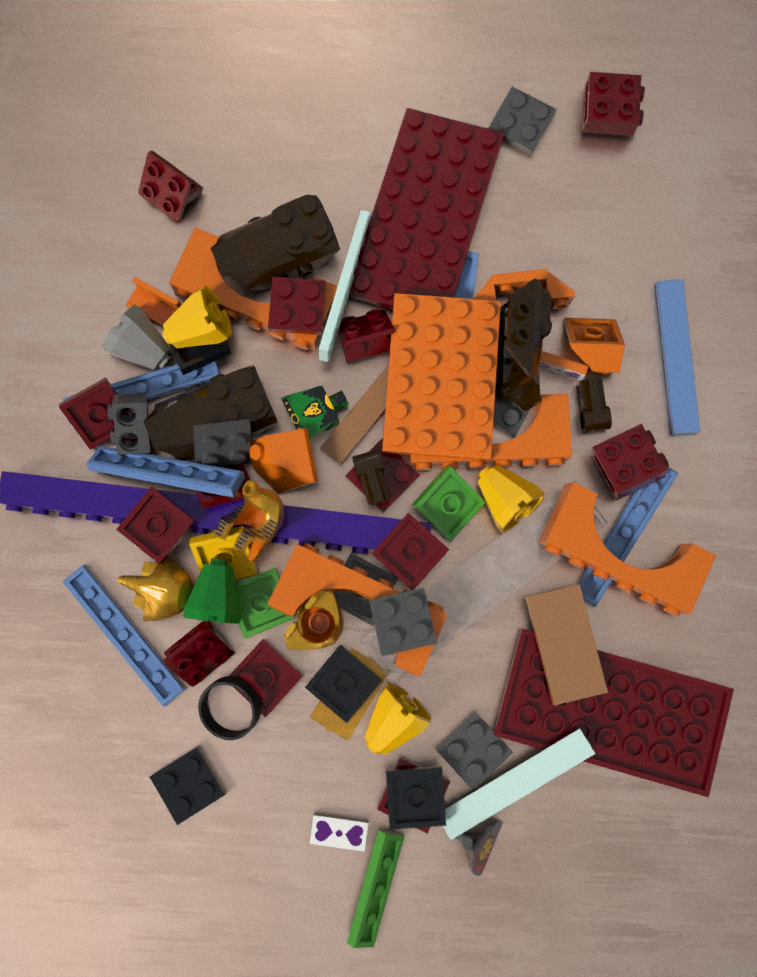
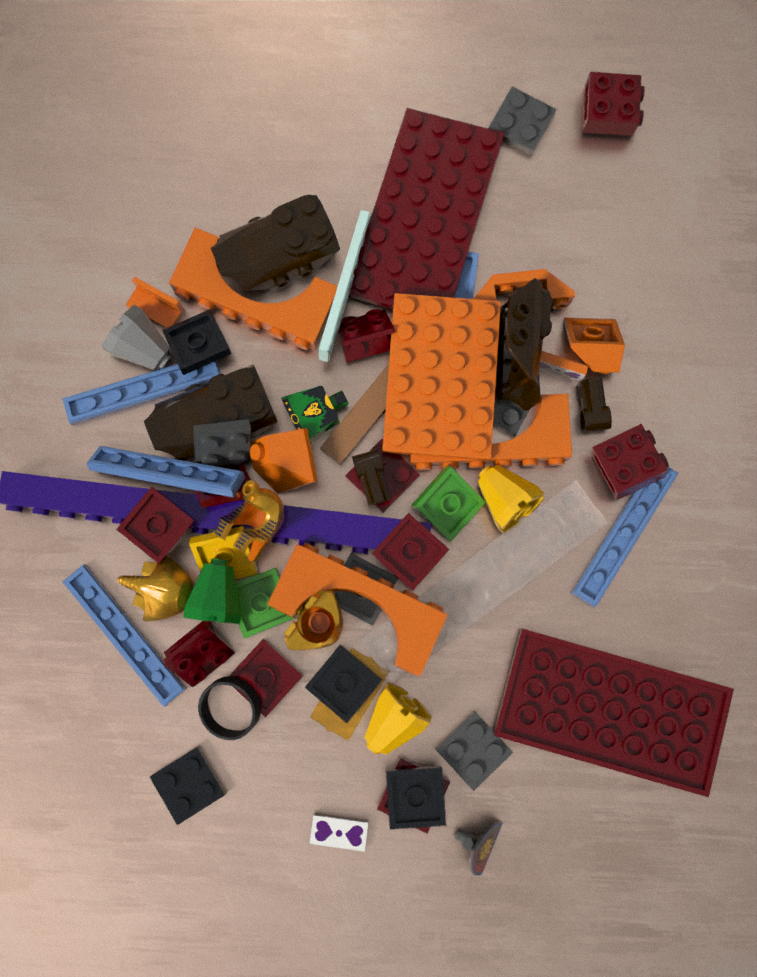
(89, 412): dark red plate -> none
(129, 423): dark grey brick -> none
(167, 186): dark red bracket -> none
(198, 321): yellow cone -> none
(297, 305): dark red plate -> none
(375, 889): bright green plate -> none
(402, 622): dark grey plate -> none
(516, 783): light aqua tile -> none
(566, 644): medium nougat tile -> none
(574, 535): orange arch -> none
(677, 357): medium blue tile -> none

